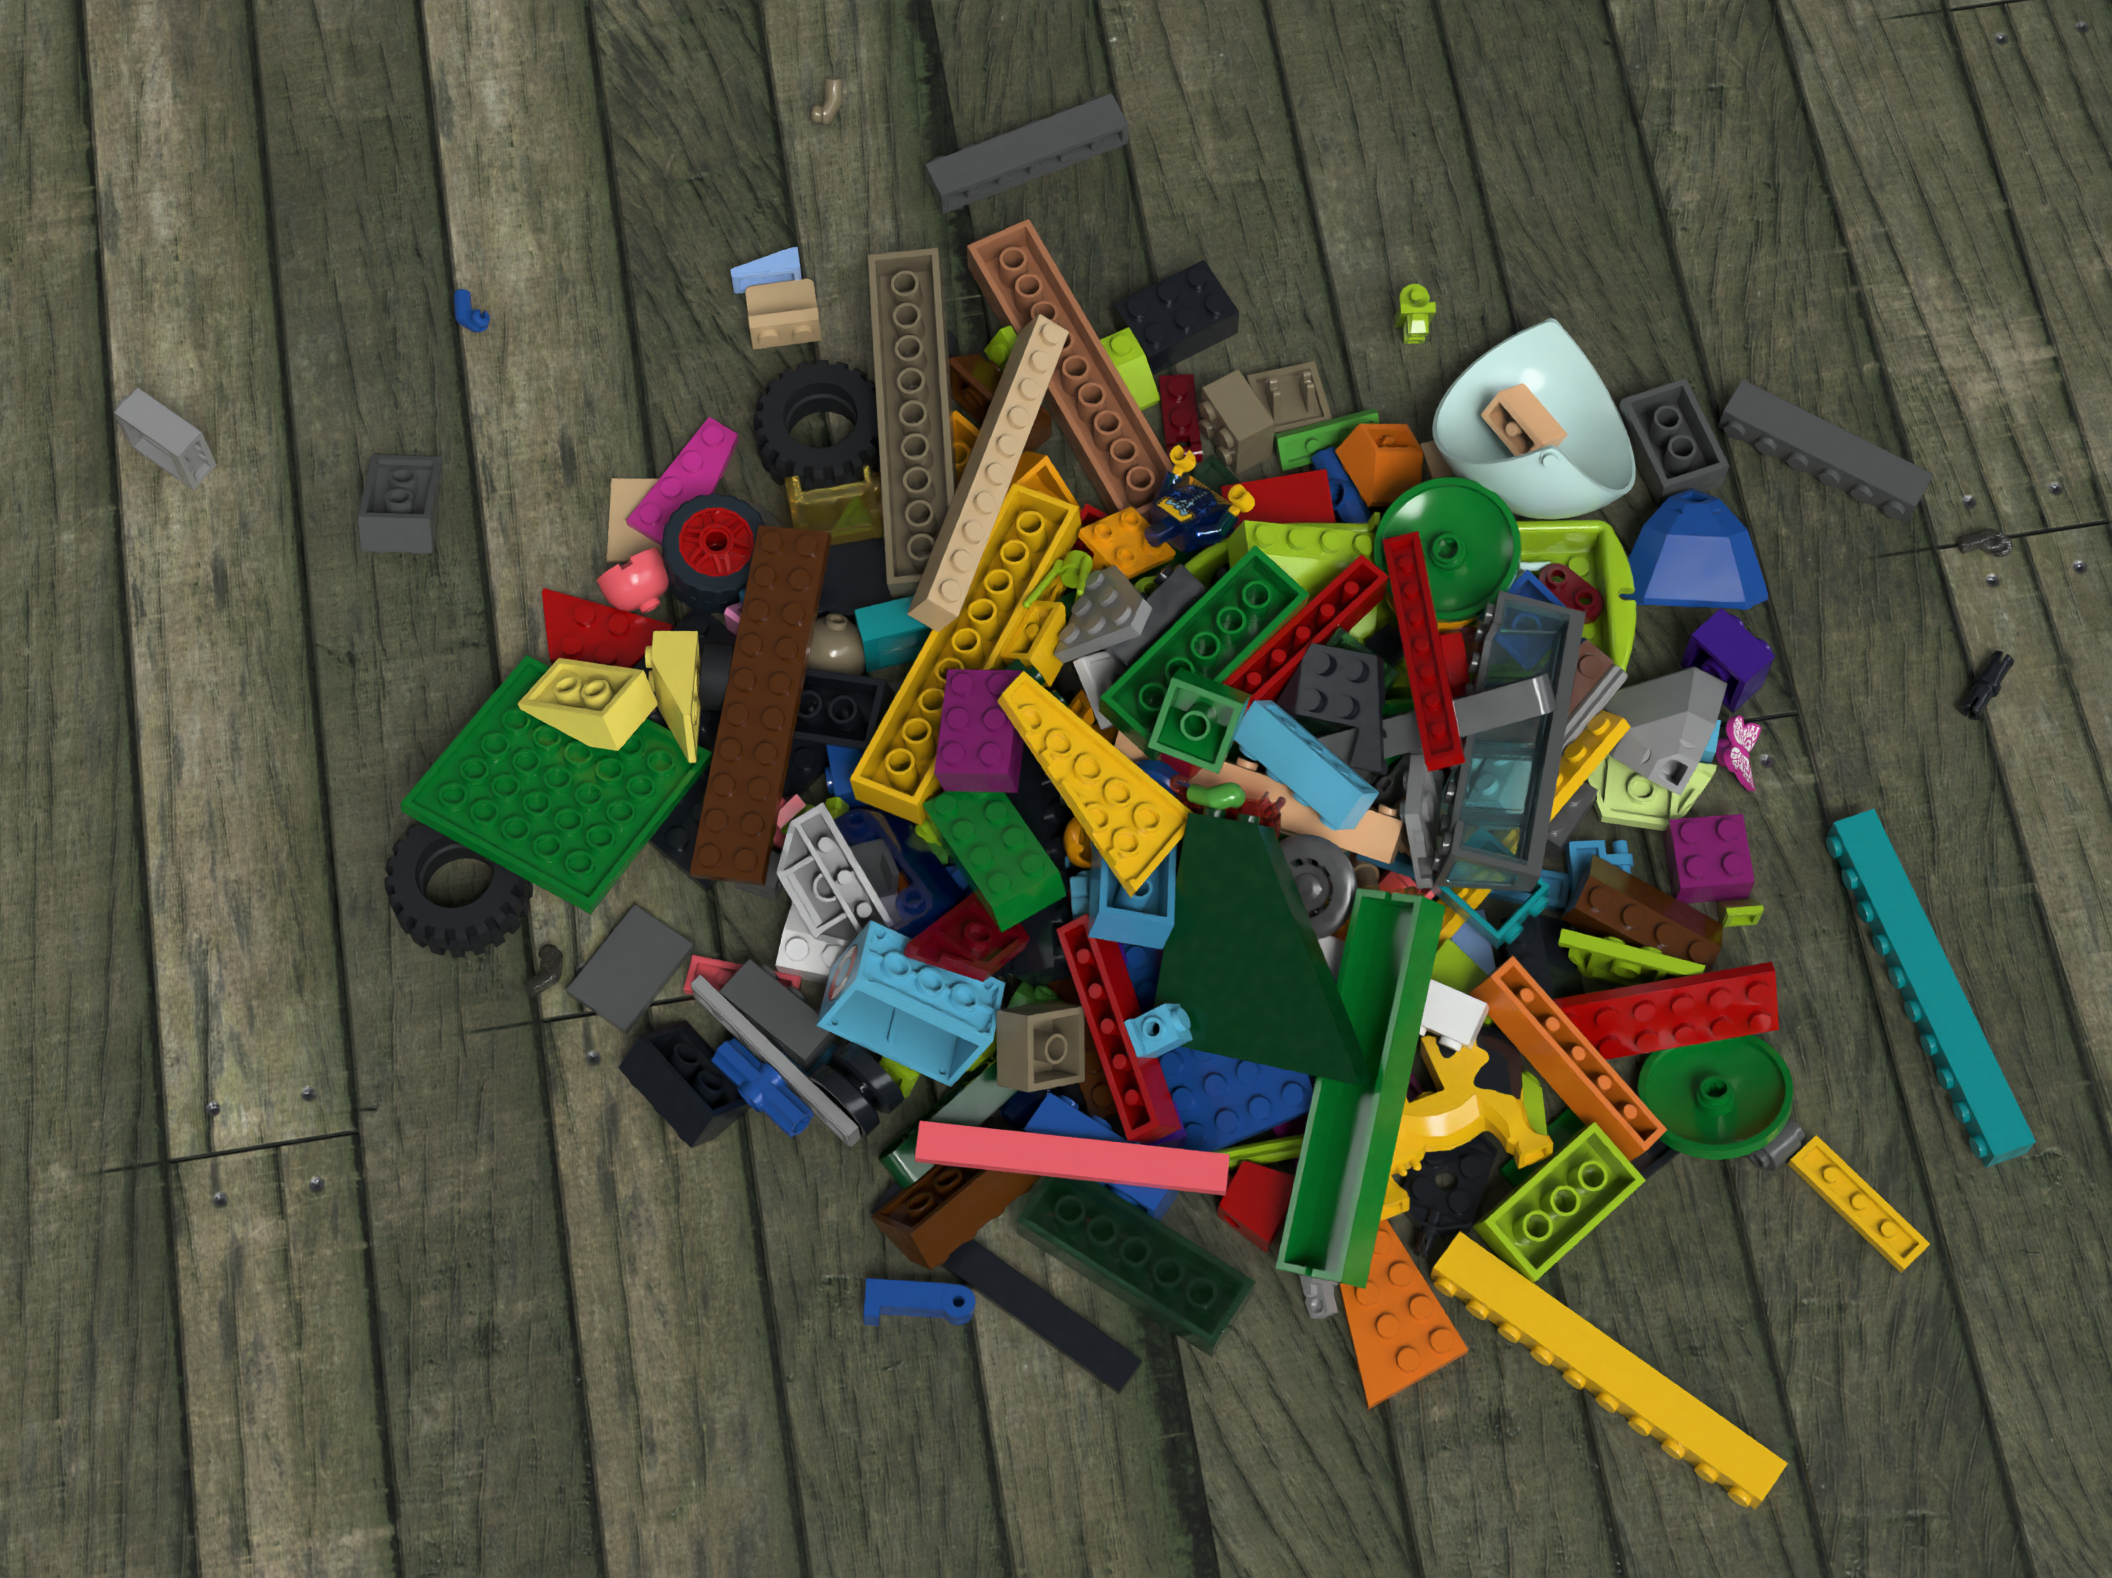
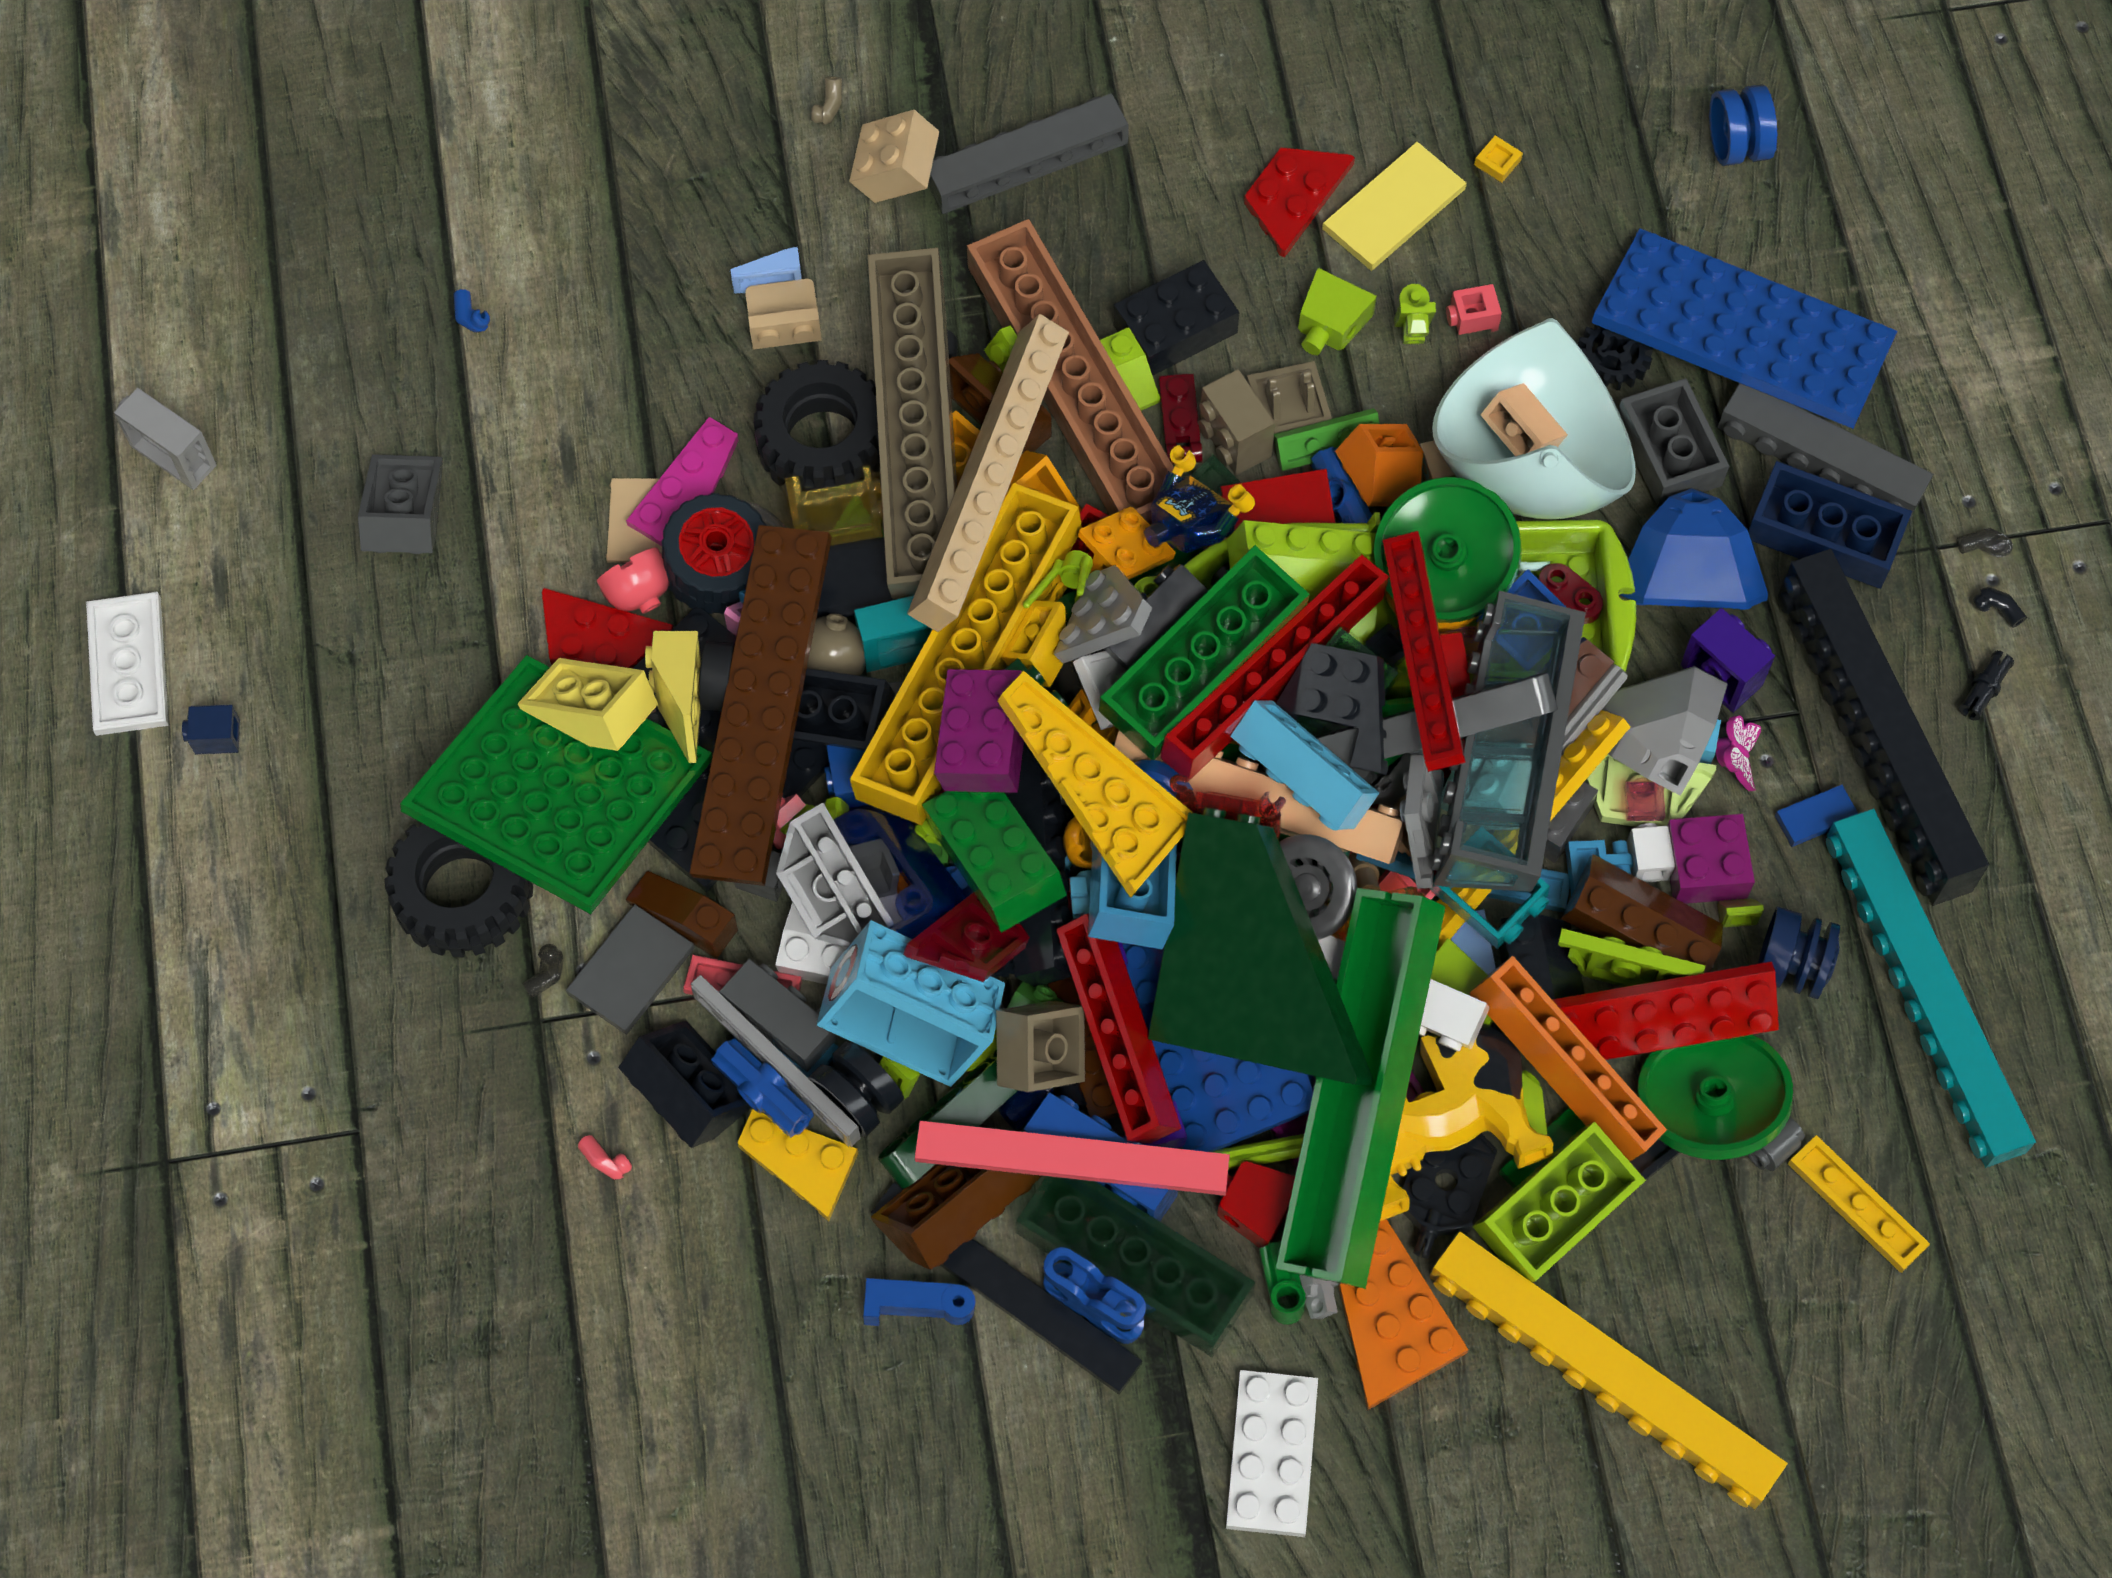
(127, 663): none -> white tile
(212, 729): none -> dark blue brick
(601, 1161): none -> coral arm
(685, 912): none -> reddish brown slope
(806, 1162): none -> yellow wing
(894, 156): none -> tan brick
(1094, 1295): none -> blue piece
(1152, 1042): medium azure brick -> none
(1198, 720): green slope -> none
(1218, 796): bright green arm -> none
(1272, 1453): none -> white plate
(1281, 1284): none -> green piece
(1294, 192): none -> red wing
(1333, 312): none -> lime torso
(1394, 206): none -> light yellow tile
(1474, 310): none -> coral brick
(1498, 159): none -> yellow tile
(1614, 356): none -> black gear
(1644, 801): none -> clear pink tile
(1651, 852): none -> white brick
(1743, 125): none -> blue wheel
(1745, 327): none -> blue plate
(1800, 952): none -> dark blue wheel
(1812, 514): none -> dark blue brick
(1815, 815): none -> blue tile
(1882, 729): none -> black brick
(2003, 602): none -> black arm

